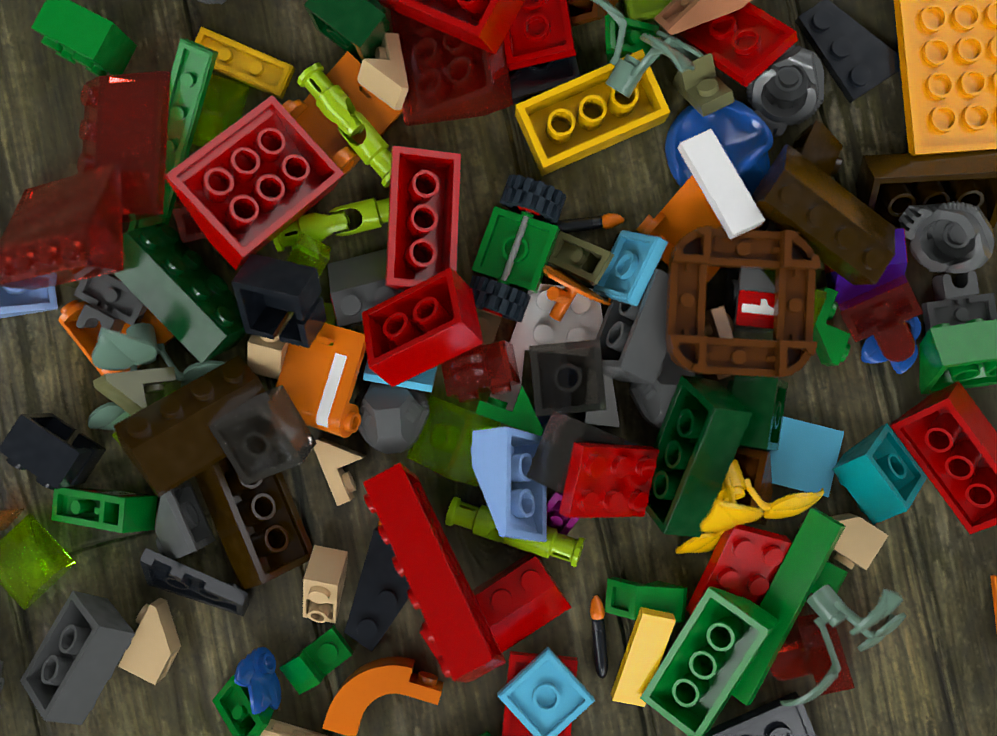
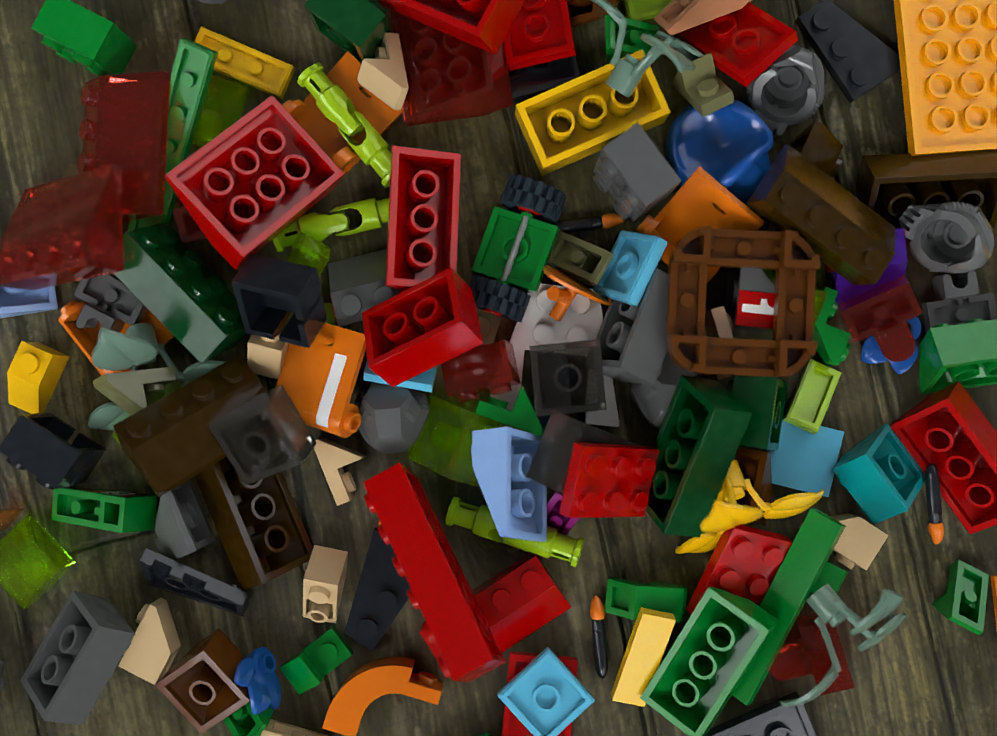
(34, 376): none -> yellow slope
(204, 683): none -> reddish brown slope
(634, 174): none -> dark grey brick
(721, 184): white tile -> none
(812, 396): none -> lime tile
(934, 506): none -> black piece
(965, 597): none -> green slope

